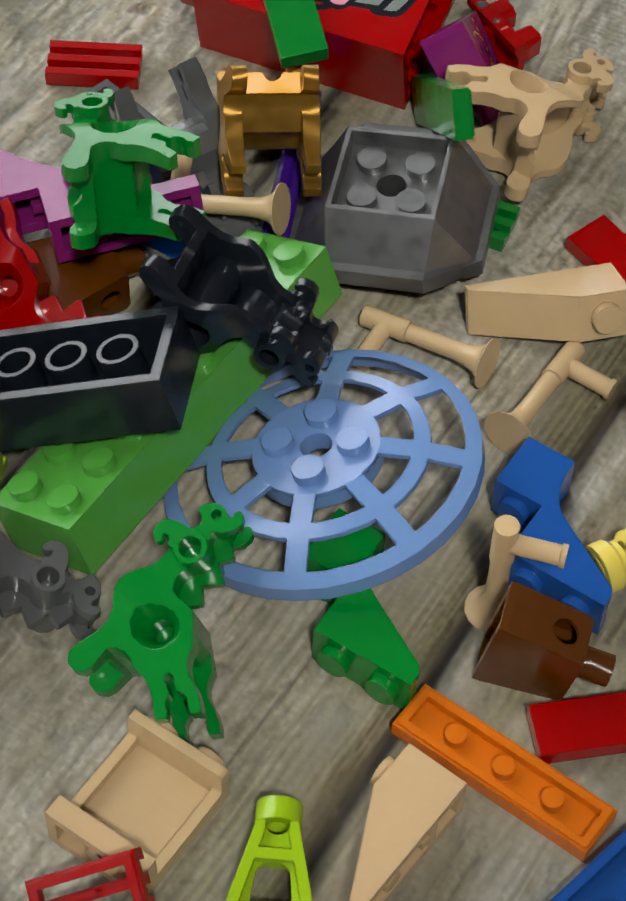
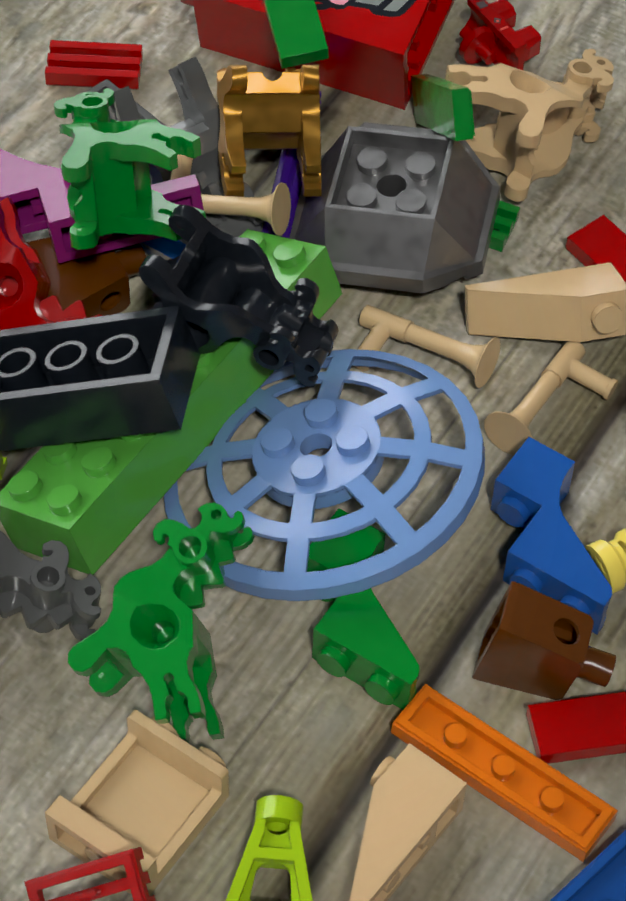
(465, 44): magenta torso -> none
(505, 544): tan piece -> none

